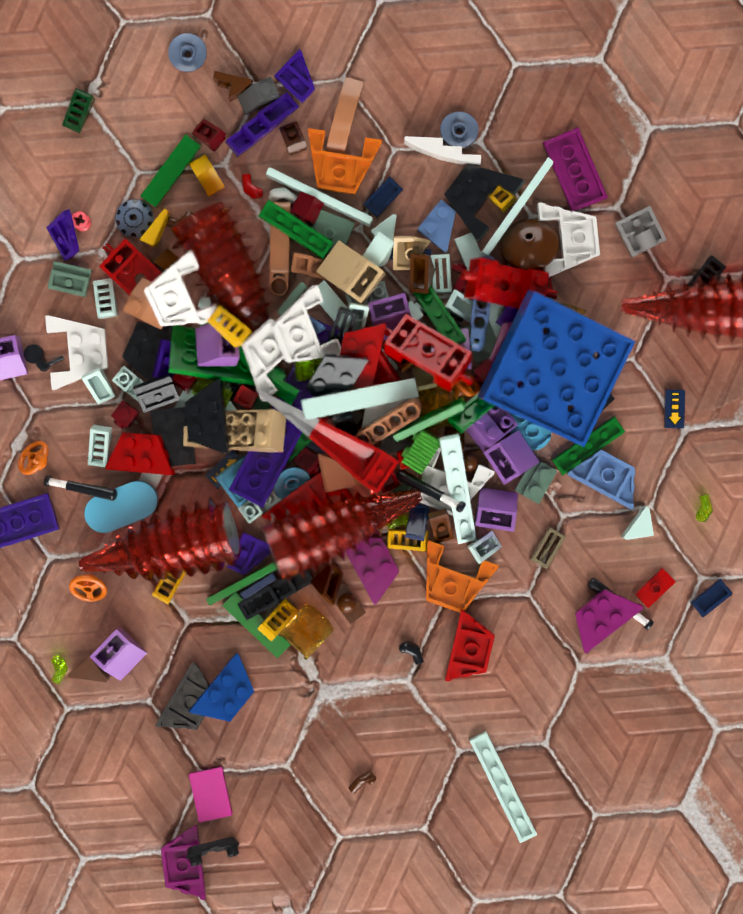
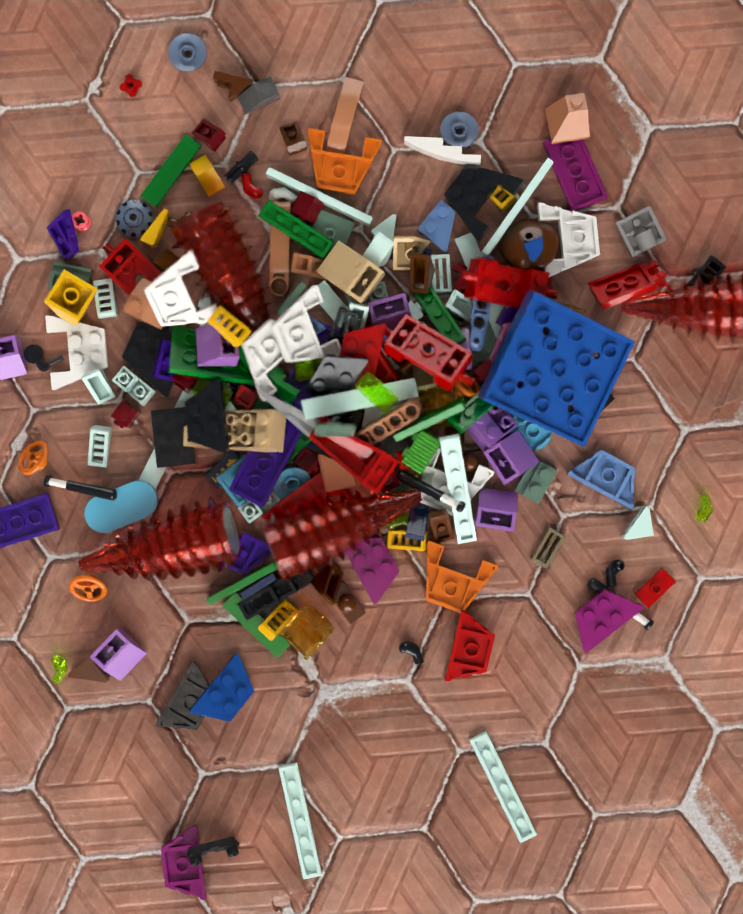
(70, 297): none -> yellow slope
(84, 114): dark green slope -> none
(132, 91): none -> red plate
(140, 454): red wing -> none
(156, 393): plate -> none
(160, 596): yellow slope -> none
(210, 794): dark pink piece -> none
(240, 167): none -> black axle
(262, 124): dark purple slope -> none
(296, 77): dark purple wing -> none
(300, 820): none -> light aqua tile
(334, 429): none -> sand green plate
(361, 780): reddish brown arm -> none
(376, 392): none -> clear neon green slope
(383, 197): dark blue tile -> none
(484, 547): light aqua slope -> none
(534, 248): none -> blue tile
(568, 119): none -> nougat slope
(598, 439): green tile -> none
(613, 568): none -> black arm
(627, 284): none -> red tile
(674, 408): dark blue tile -> none
(711, 597): dark blue tile -> none

